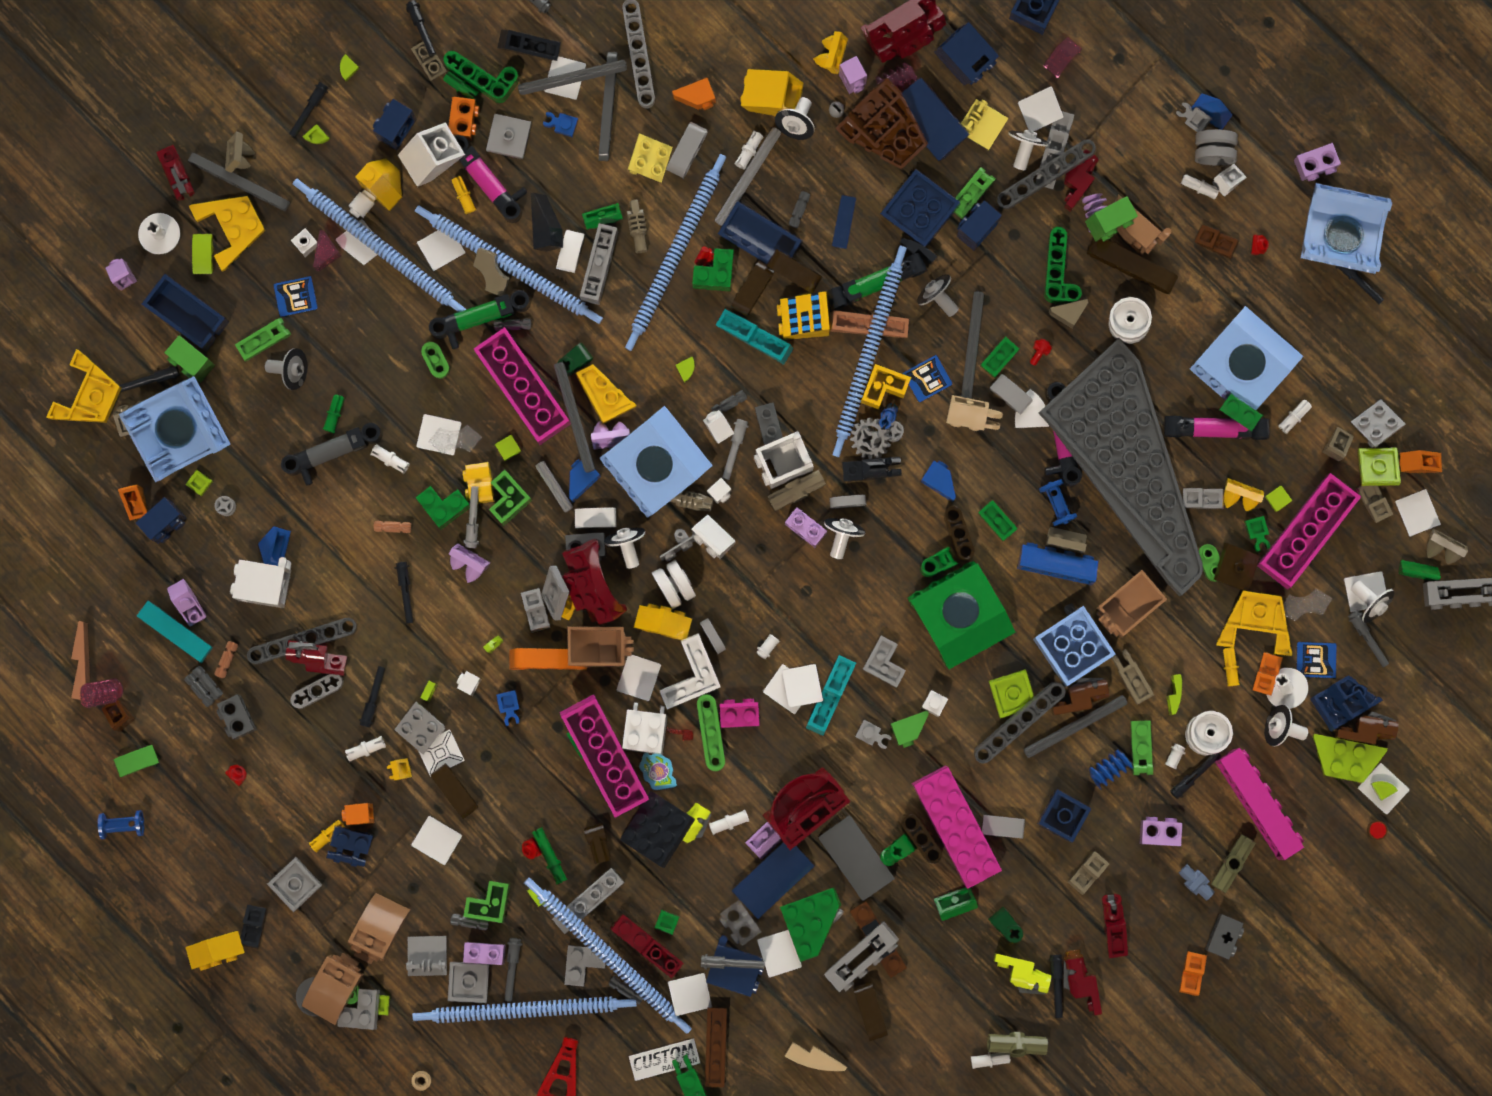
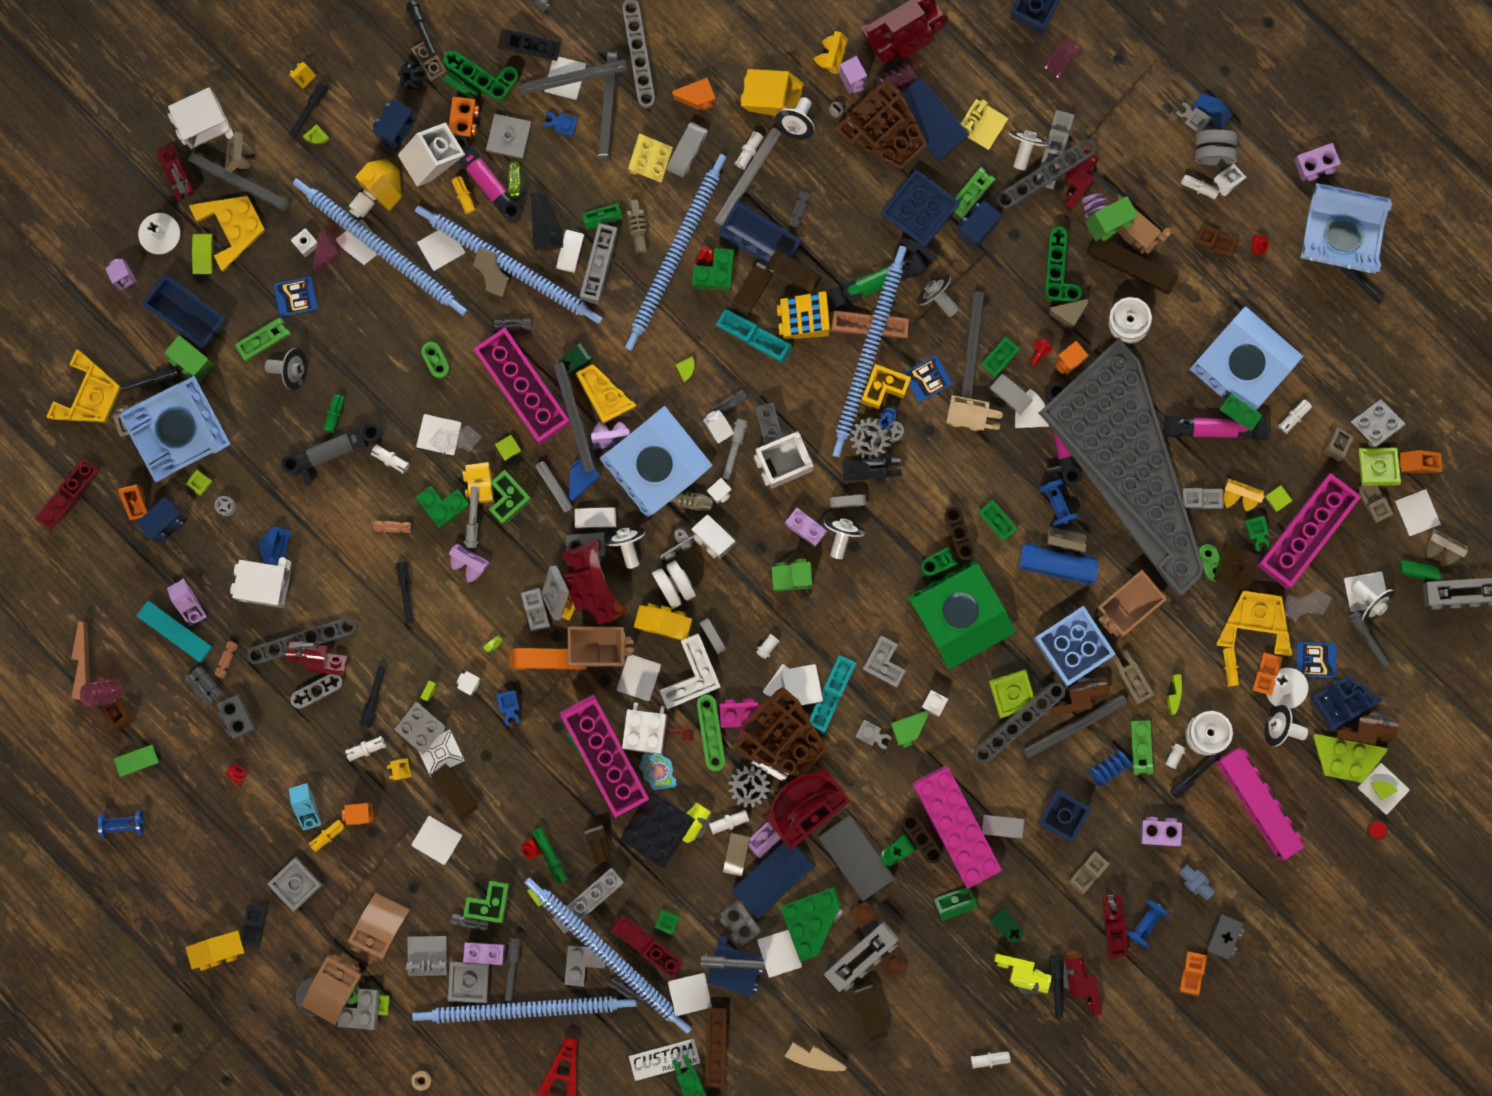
(68, 495): none -> dark red slope
(199, 118): none -> white container
(302, 75): none -> yellow tile
(304, 806): none -> medium azure slope
(347, 68): lime tile -> none
(350, 840): dark blue plate -> none
(411, 75): none -> black piece
(501, 307): piece -> none
(513, 178): none -> clear neon green axle
(736, 854): none -> dark tan slope
(758, 788): none -> light grey gear
(771, 770): none -> white axle
(781, 735): none -> reddish brown wedge
(792, 576): none -> bright green brick
(796, 490): dark tan piece -> none
(843, 222): dark blue sticker -> none
(940, 480): blue slope -> none
(963, 51): dark blue container -> none
(1017, 1044): olive piece -> none
(1040, 109): white sticker -> none
(1070, 358): none -> orange brick
(1147, 923): none -> blue hose
(1239, 852): olive piece -> none

